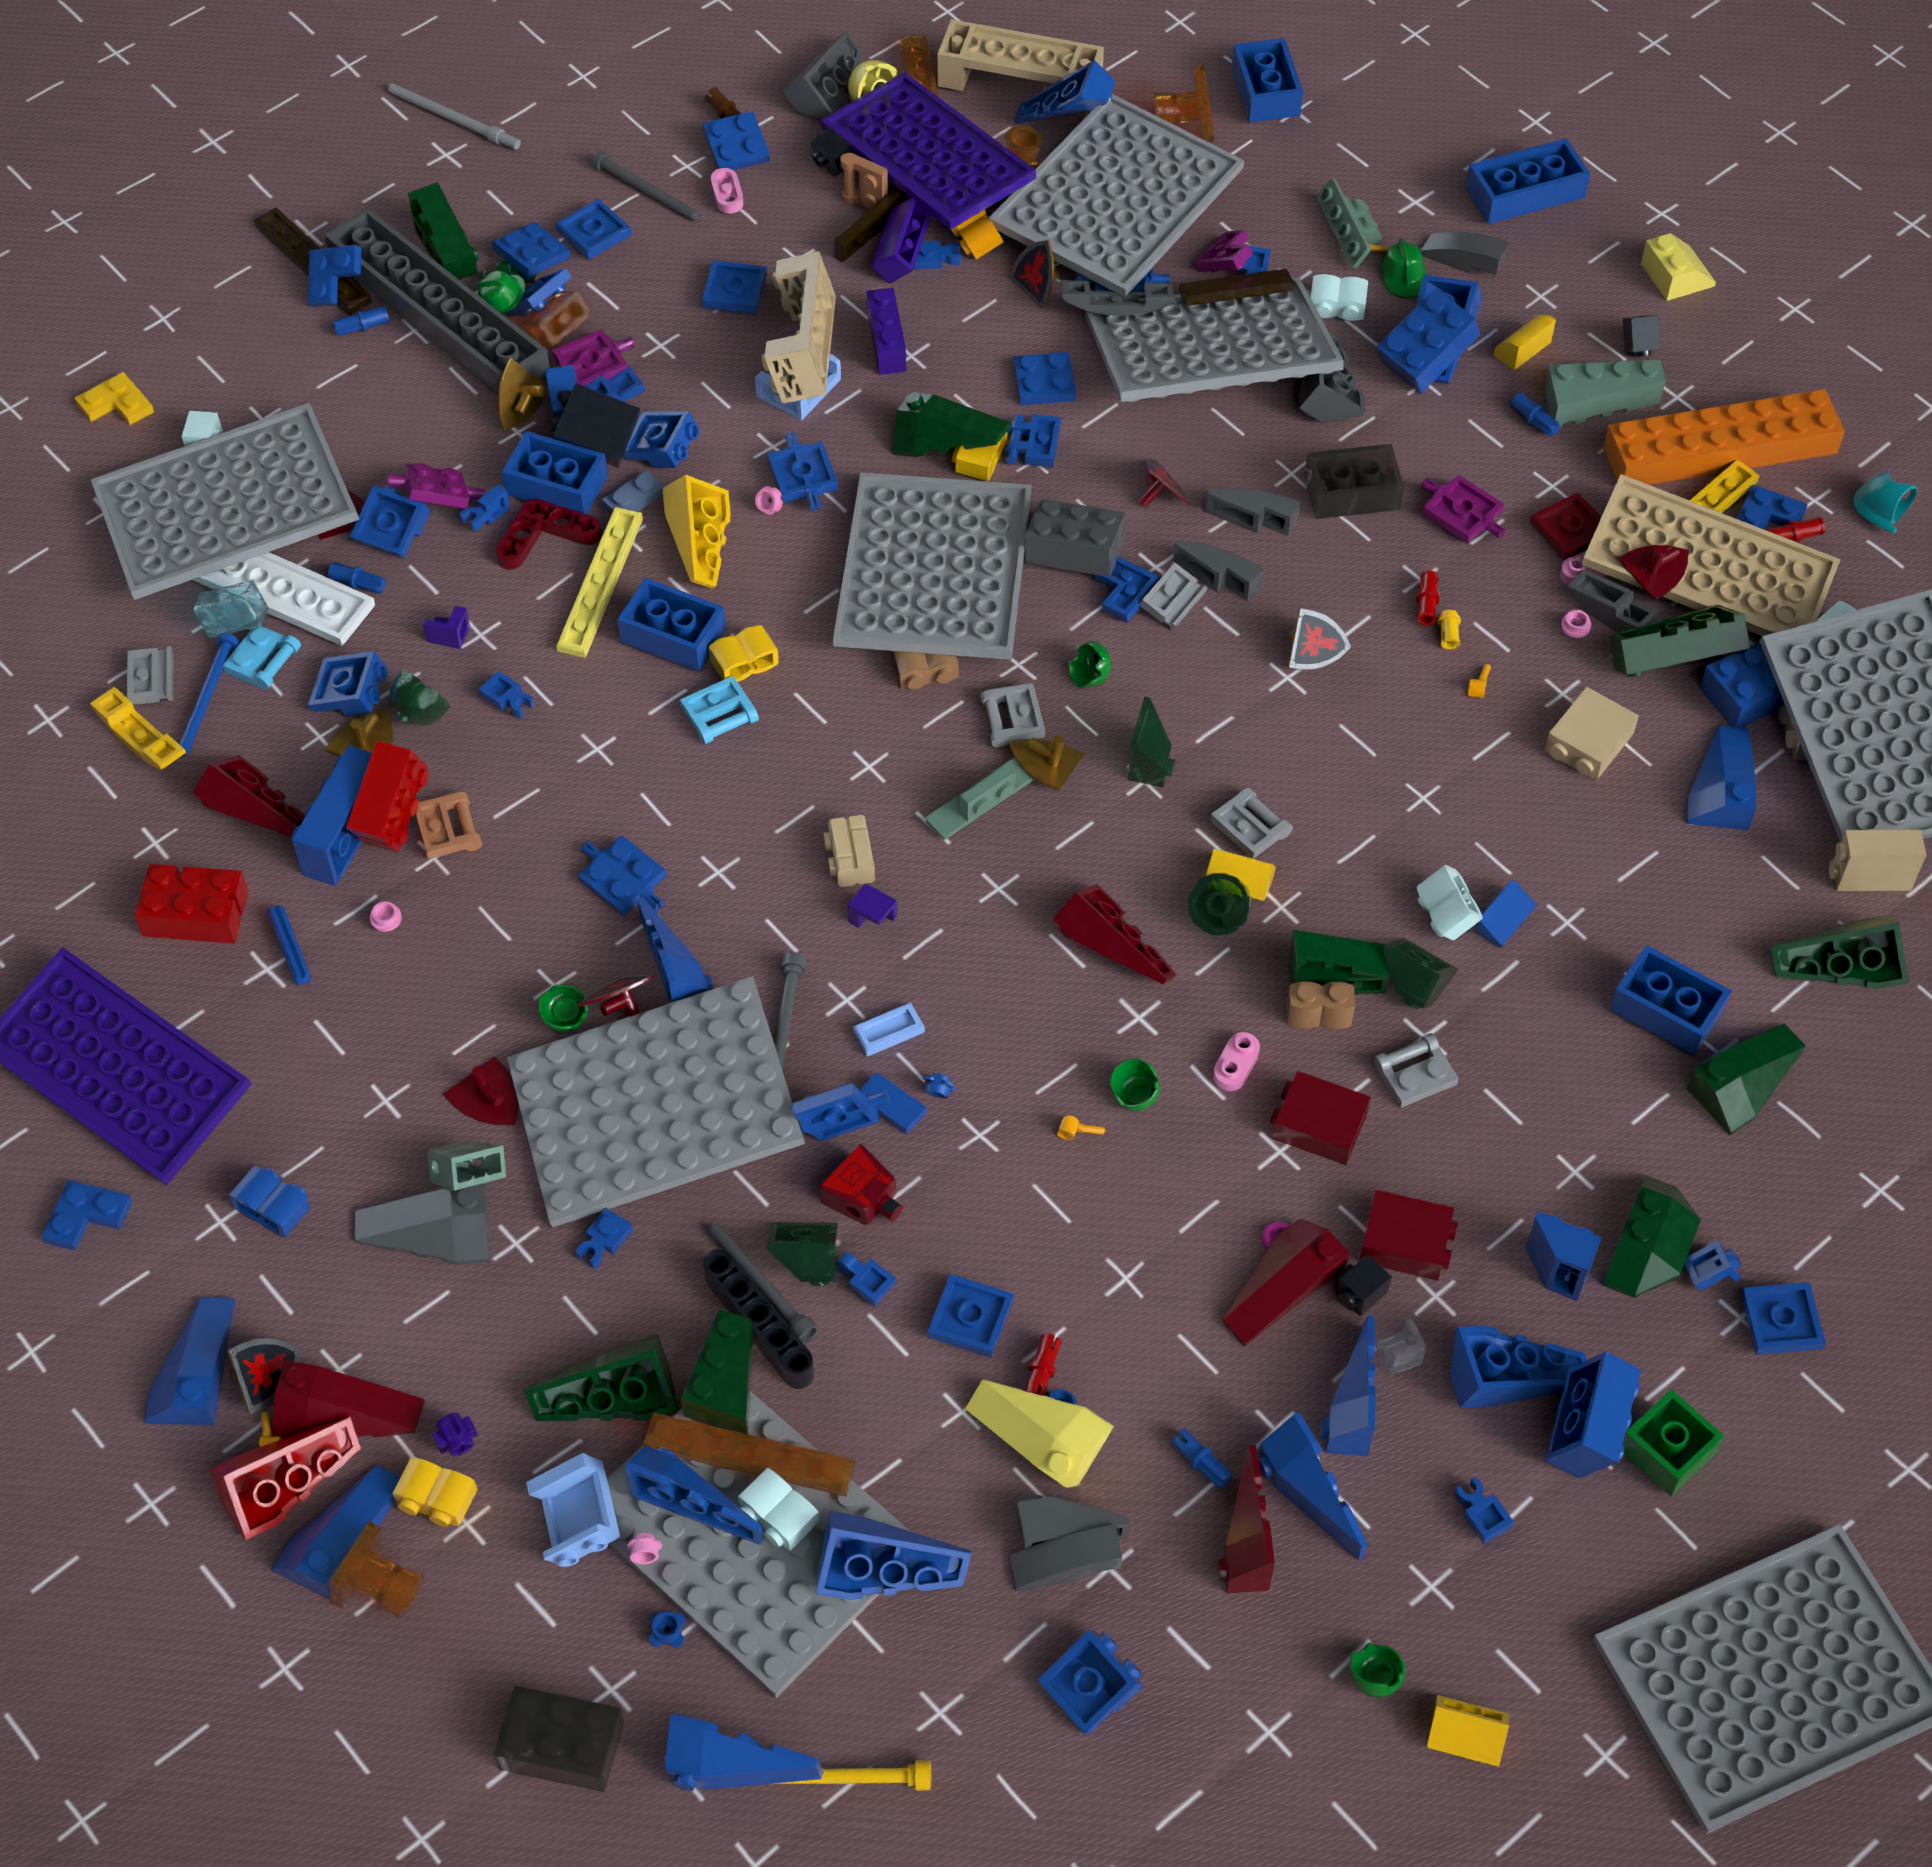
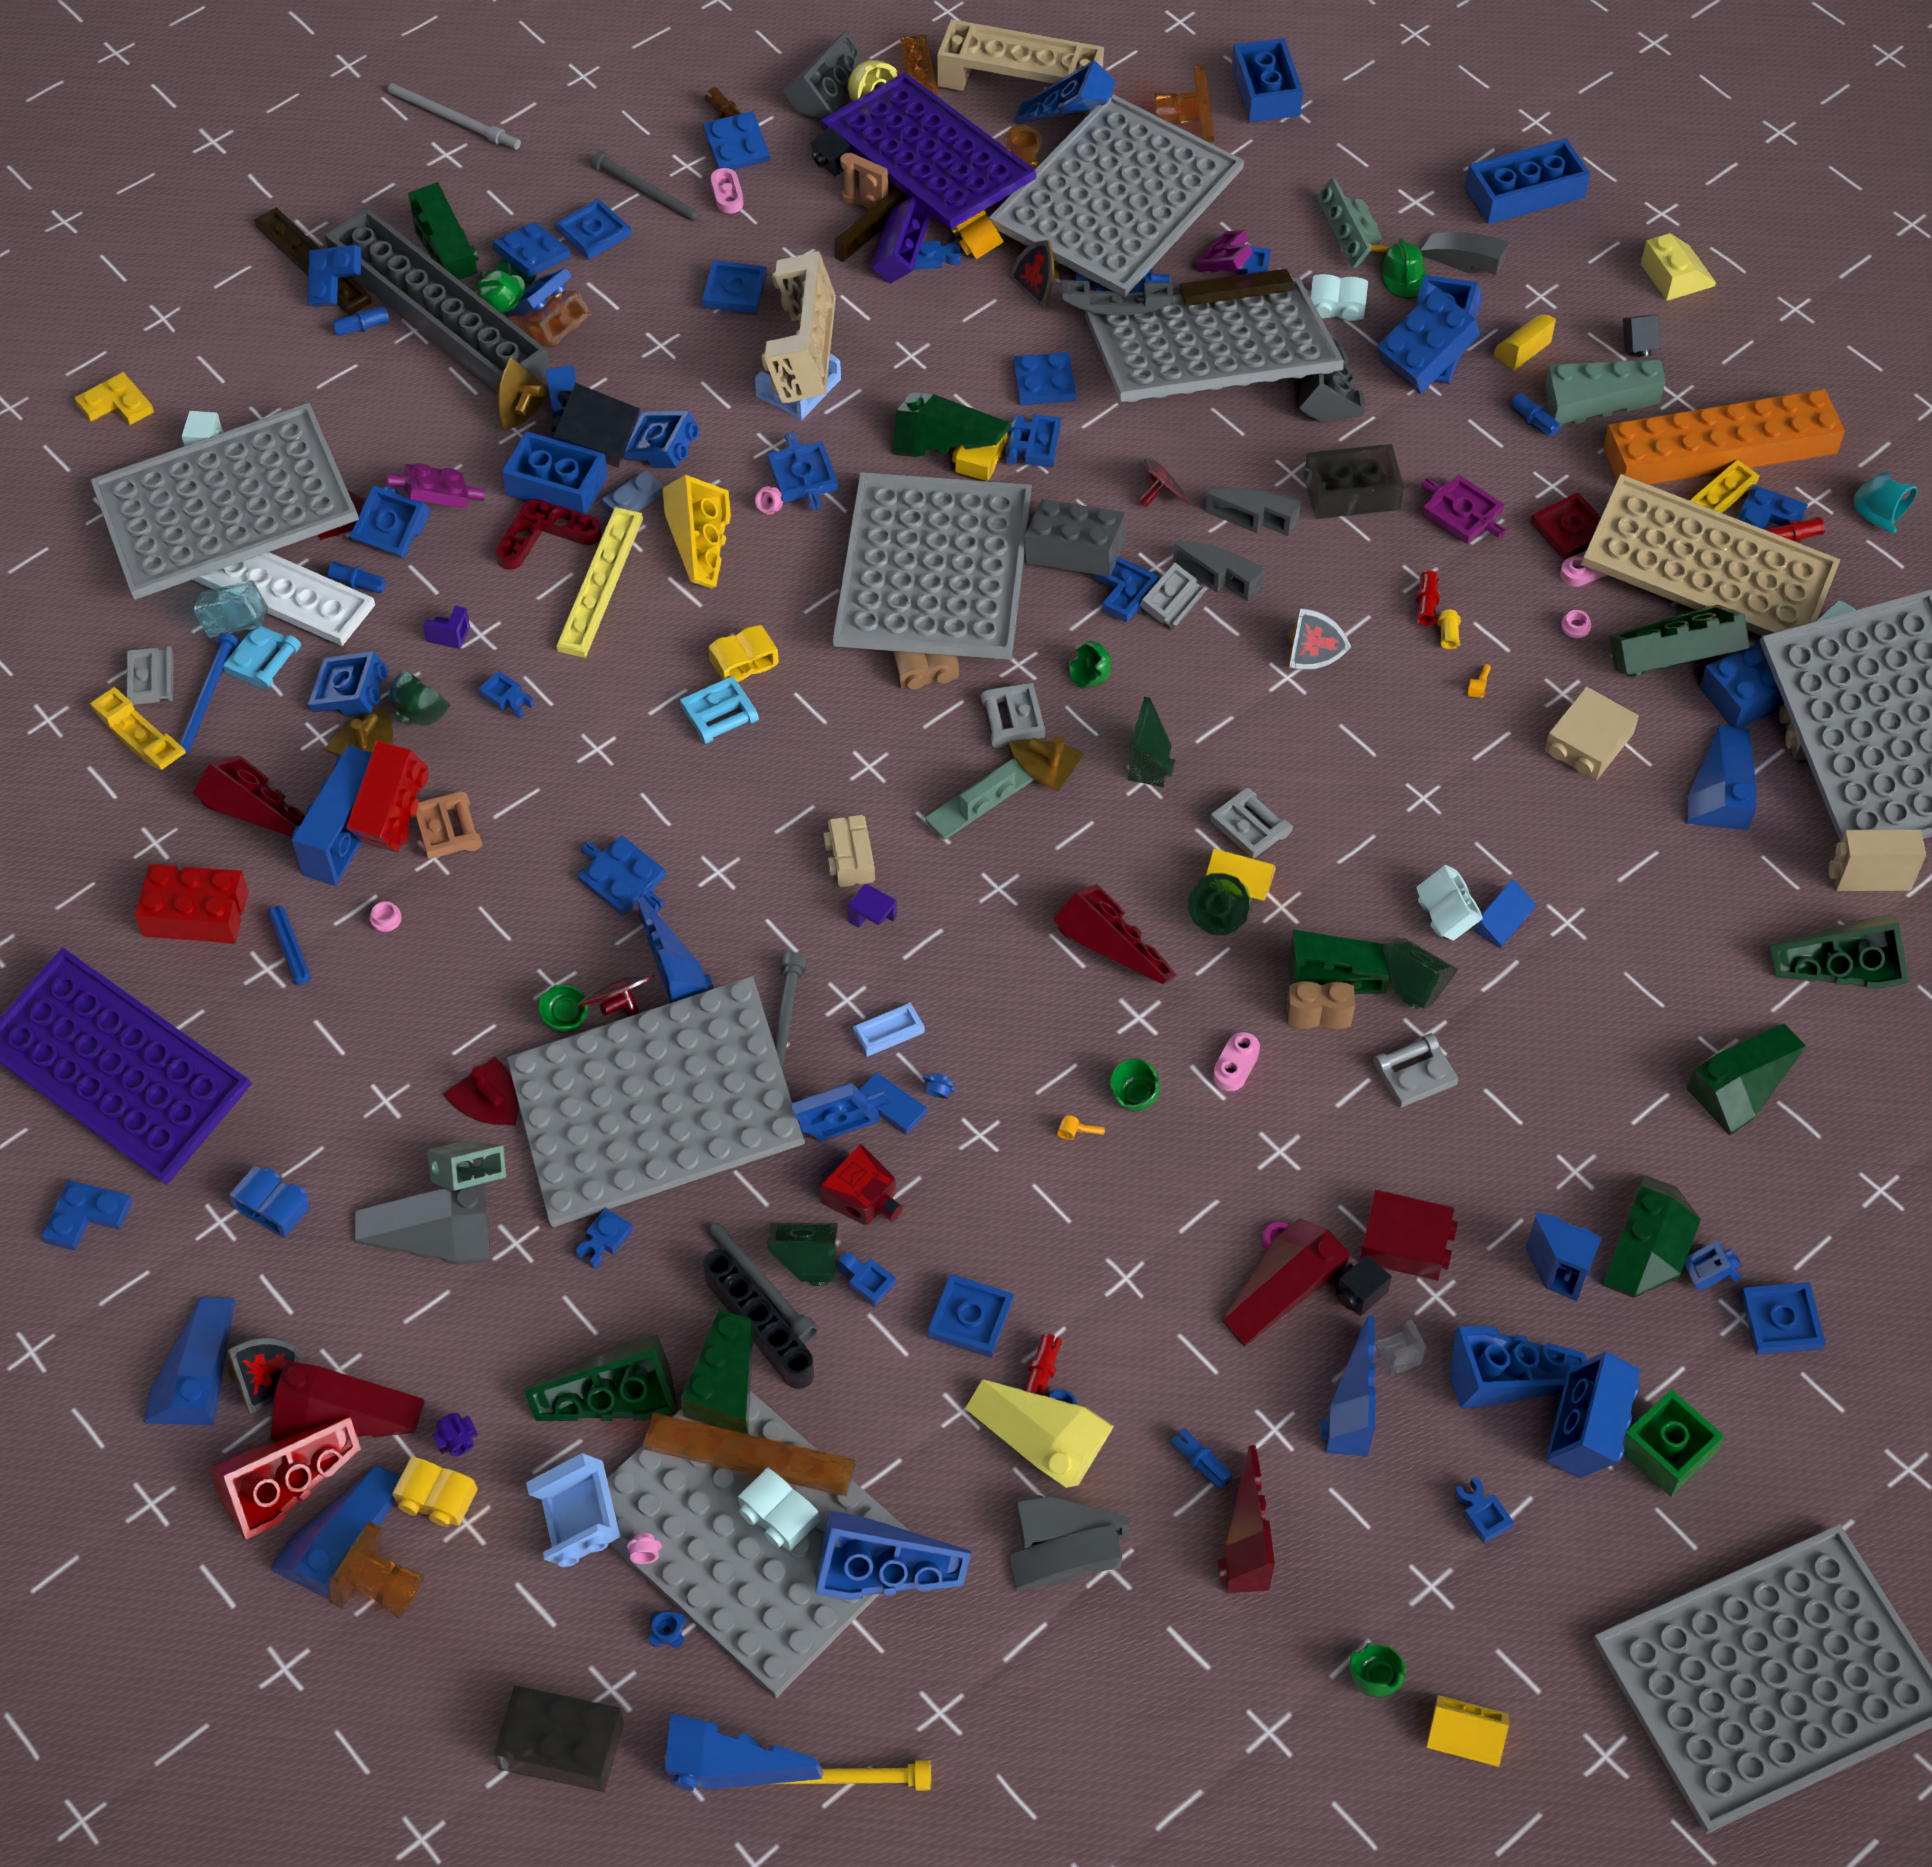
(266, 1437): light orange hand -> none
(490, 508): blue plate -> none
(593, 356): magenta plate -> none
(621, 386): blue slope -> none
(670, 1484): blue wedge -> none
(671, 624): blue brick -> none
(886, 331): dark purple brick -> none
(1091, 1680): blue plate -> none
(1296, 1471): blue wedge -> none
(1320, 1117): dark red brick -> none
(1610, 602): dark grey slope -> none
(1656, 567): dark red shield -> none
(1670, 1000): blue brick -> none

